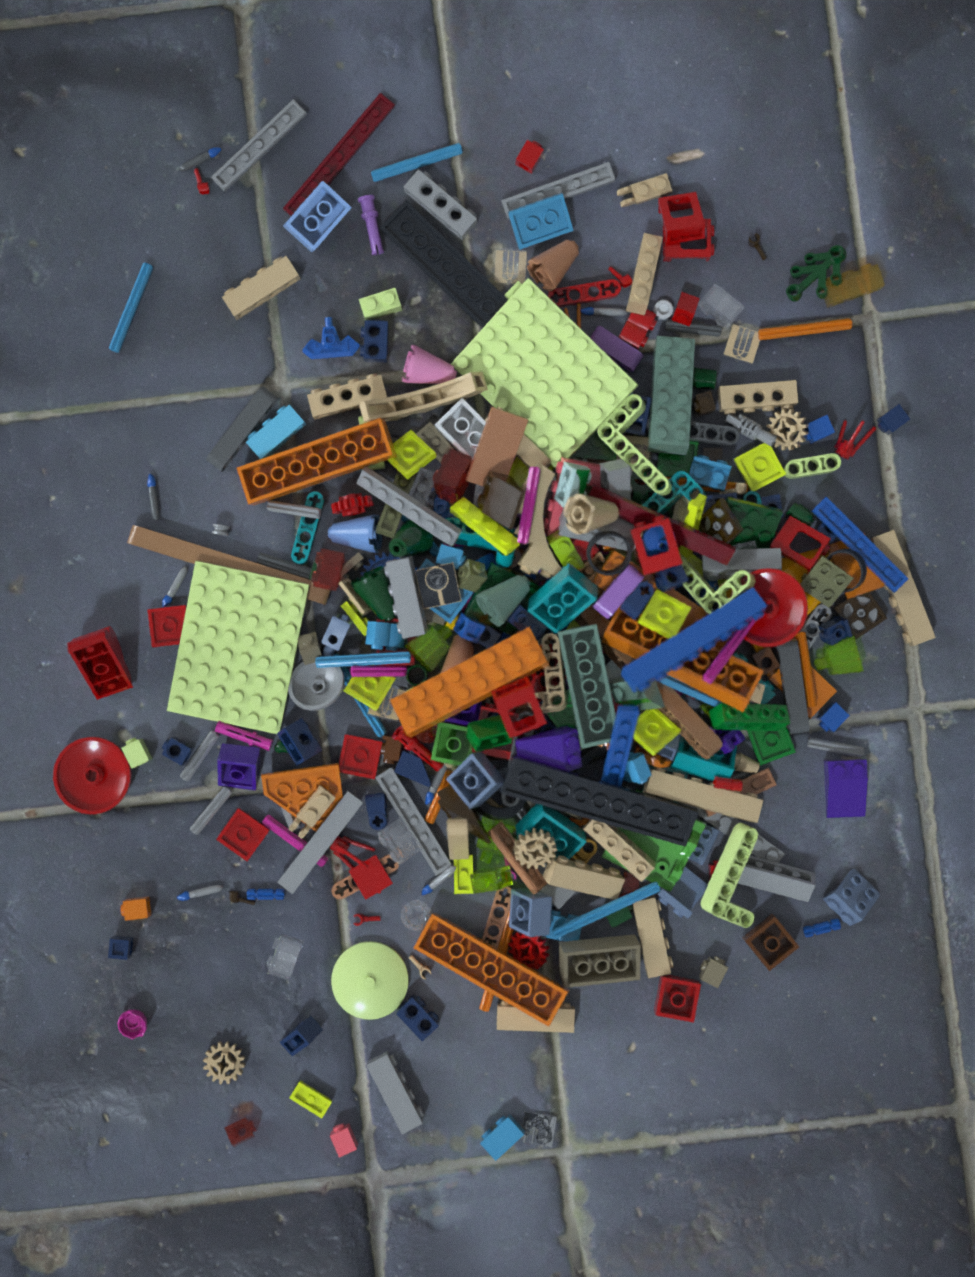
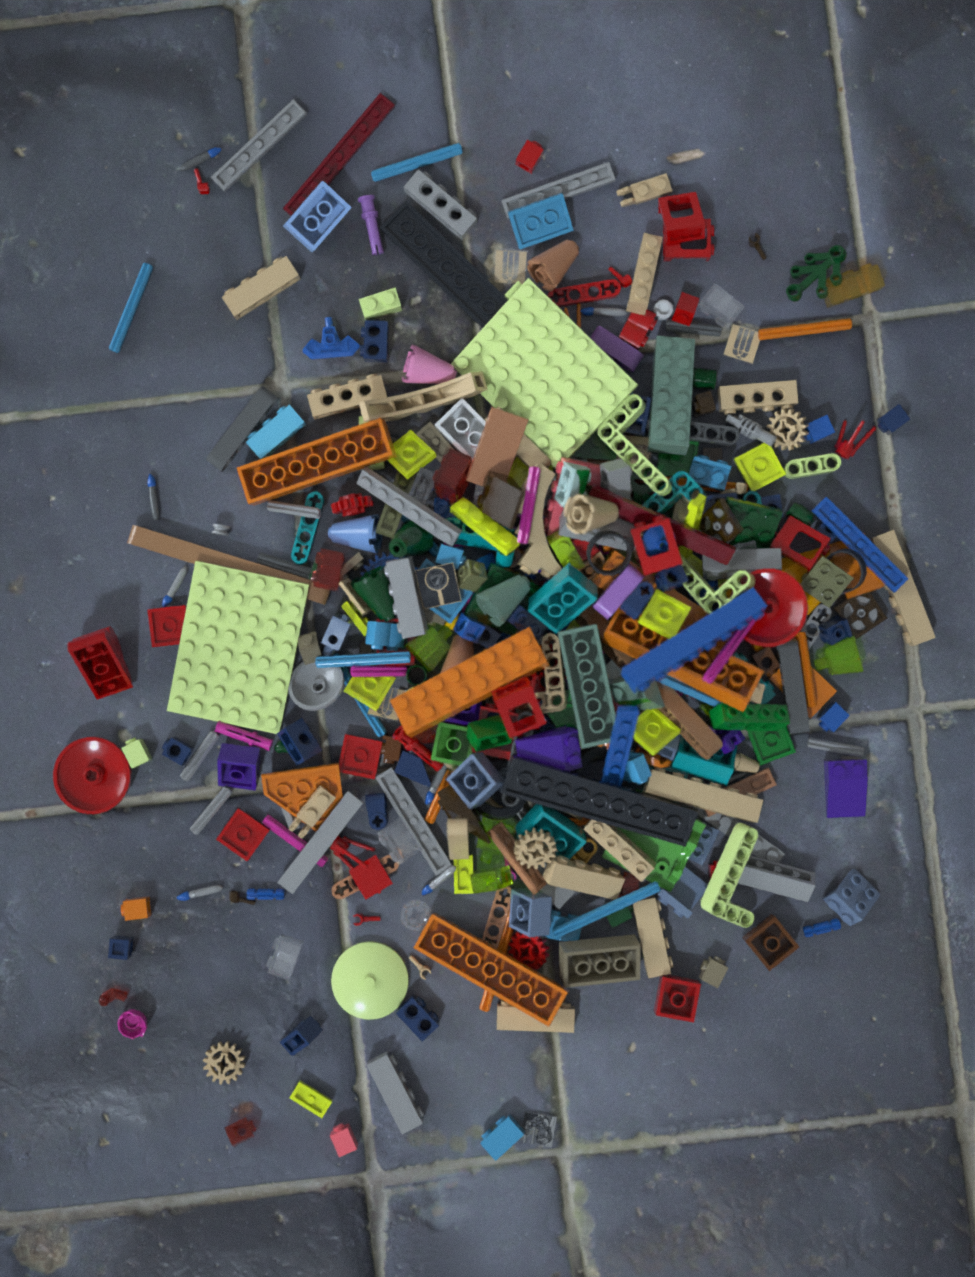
(112, 994): none -> clear red arm
(727, 784): red piece -> none

